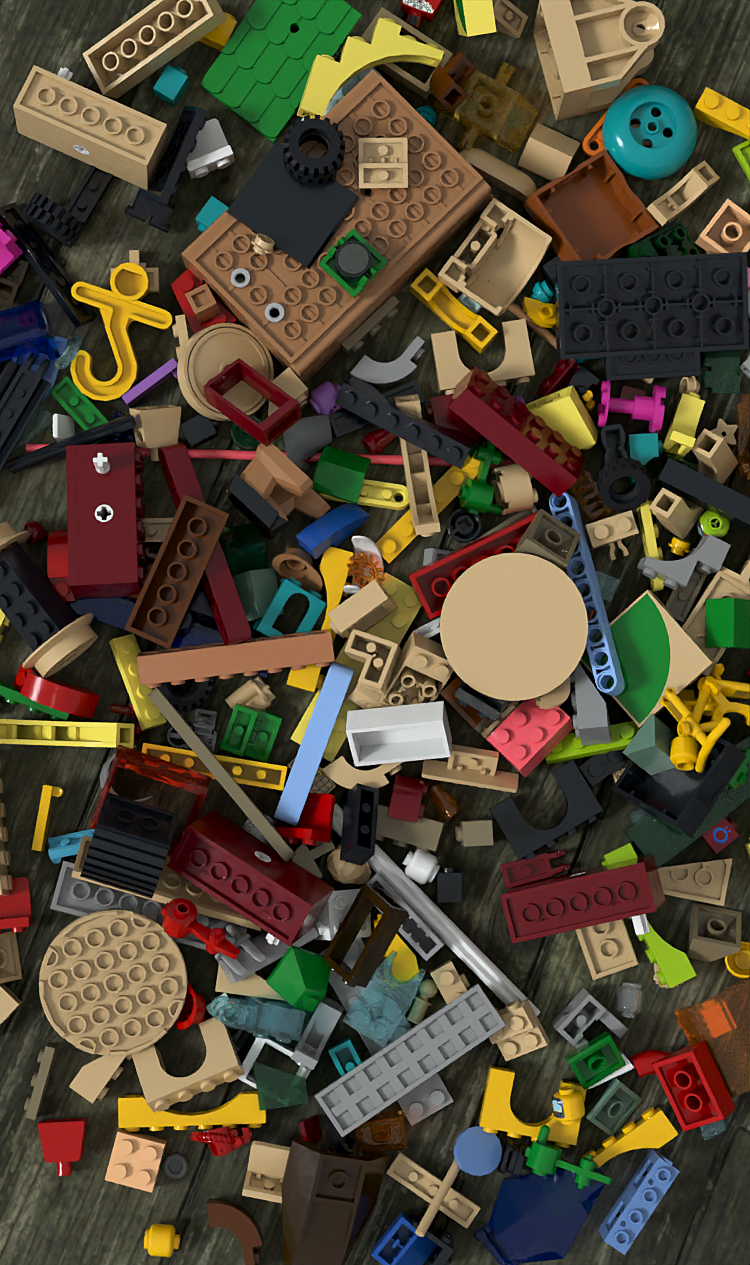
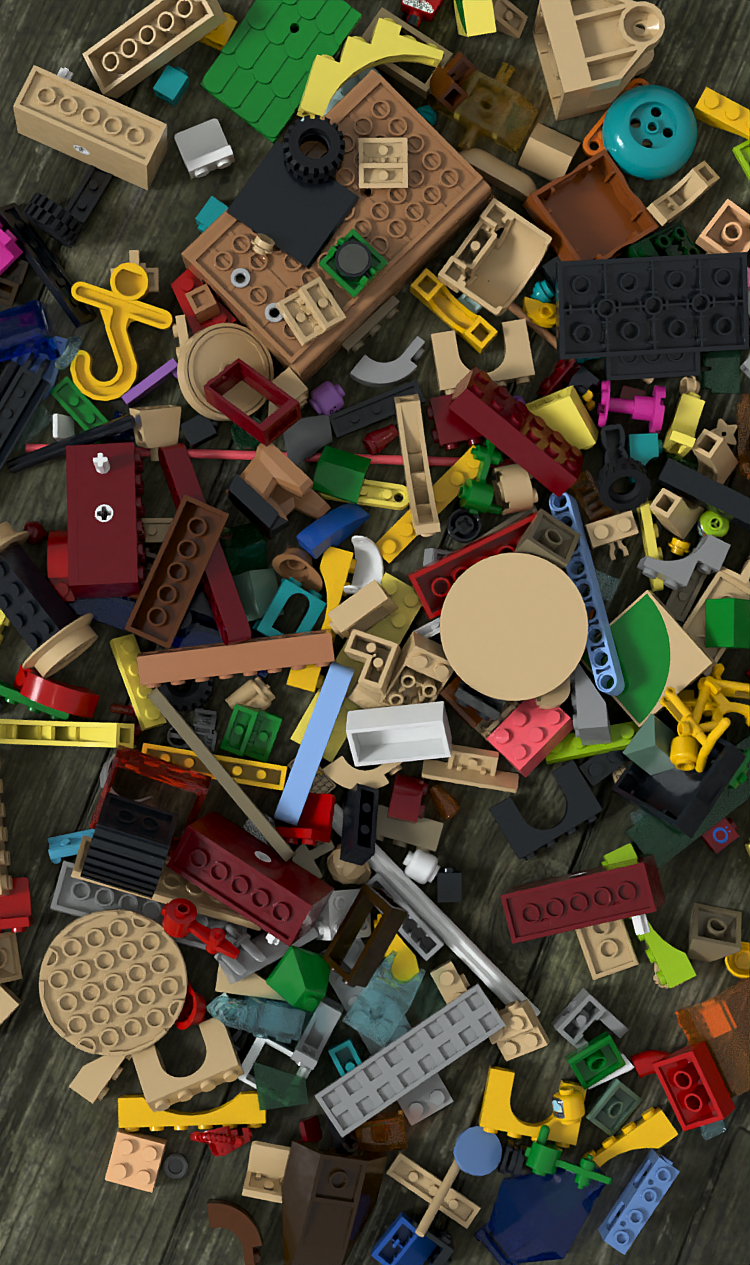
(40, 1081): dark tan plate -> none
(44, 815): yellow hinge -> none
(63, 1142): red torso -> none
(161, 1240): yellow head -> none
(172, 165): black hinge -> none
(311, 311): none -> tan slope
(357, 570): clear orange gear -> none
(427, 990): tan pin -> none
(437, 440): black arch -> none
(474, 832): dark tan arch -> none
(534, 869): dark red hinge -> none
(630, 999): clear head -> none
(697, 881): tan wing -> none

